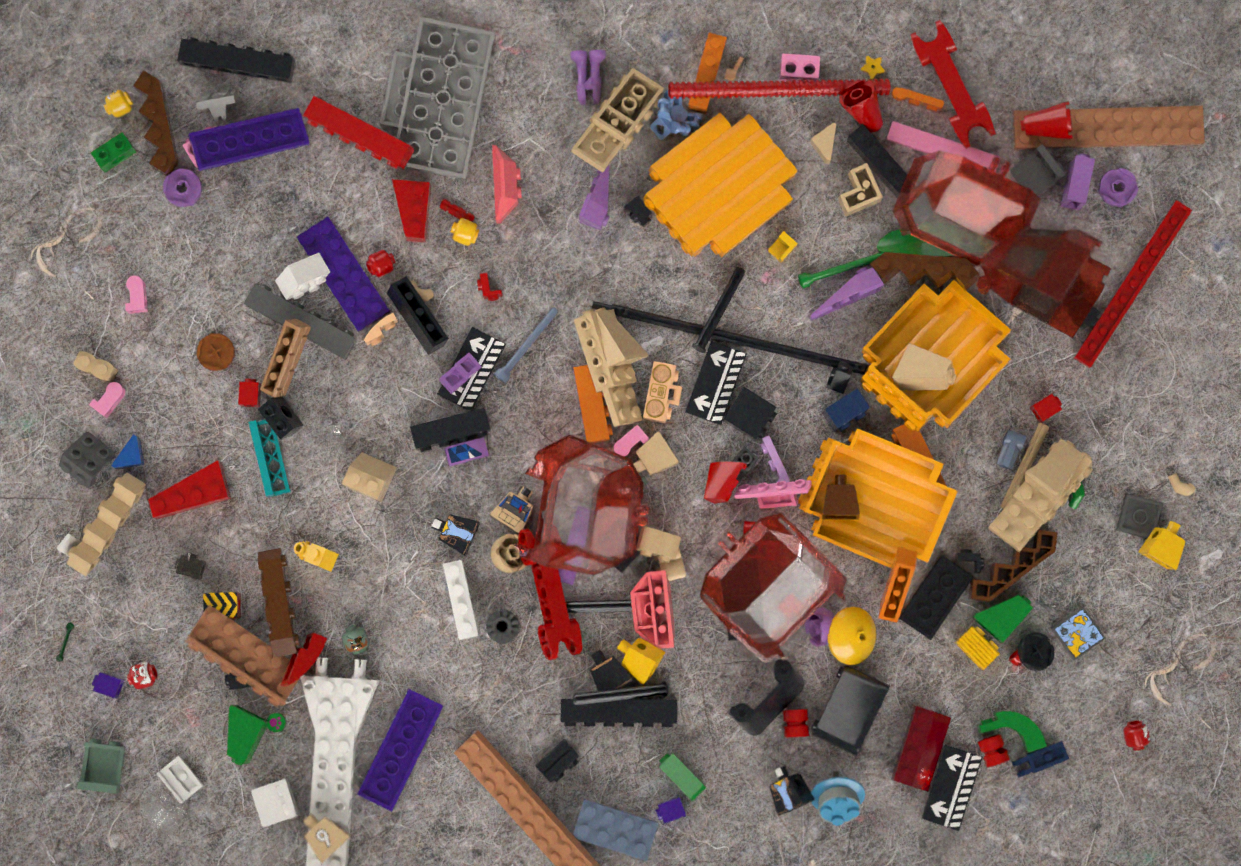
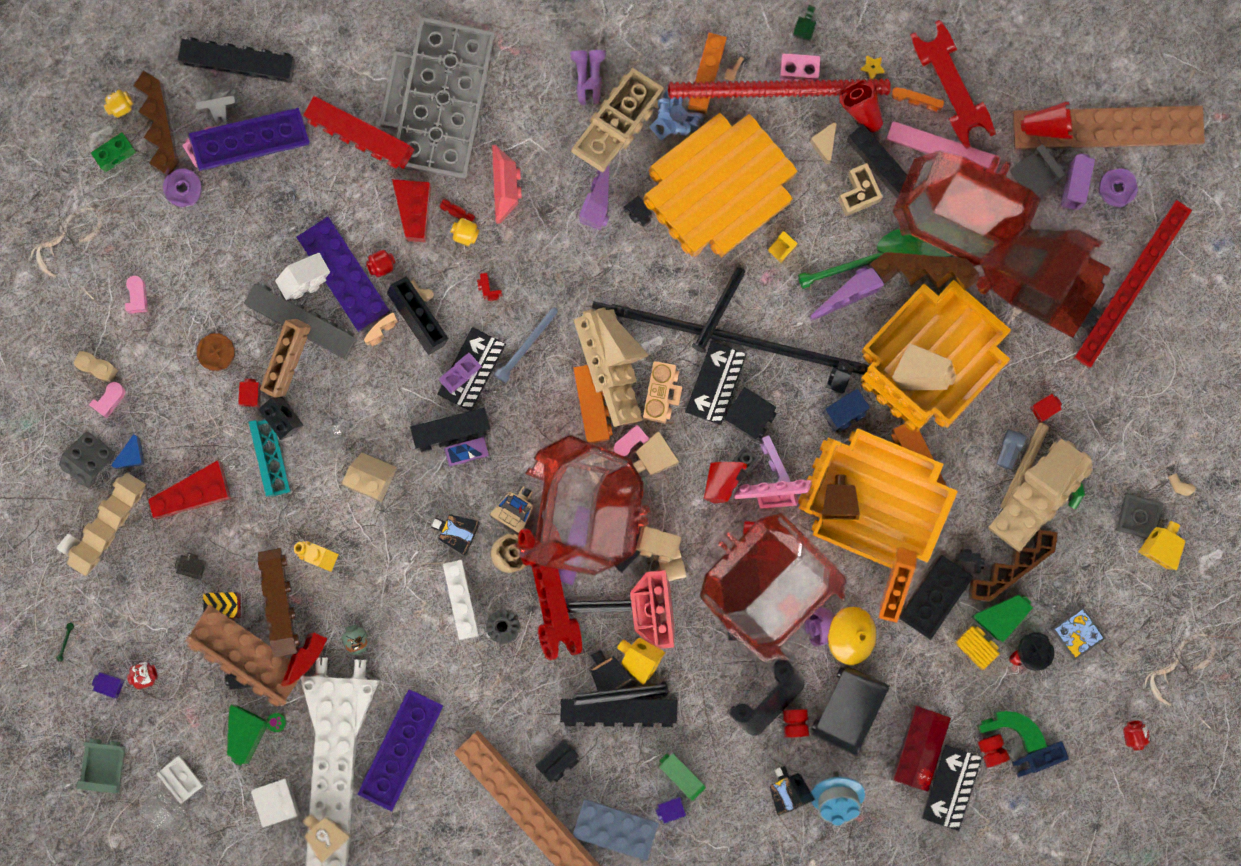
(804, 26): none -> dark green plate

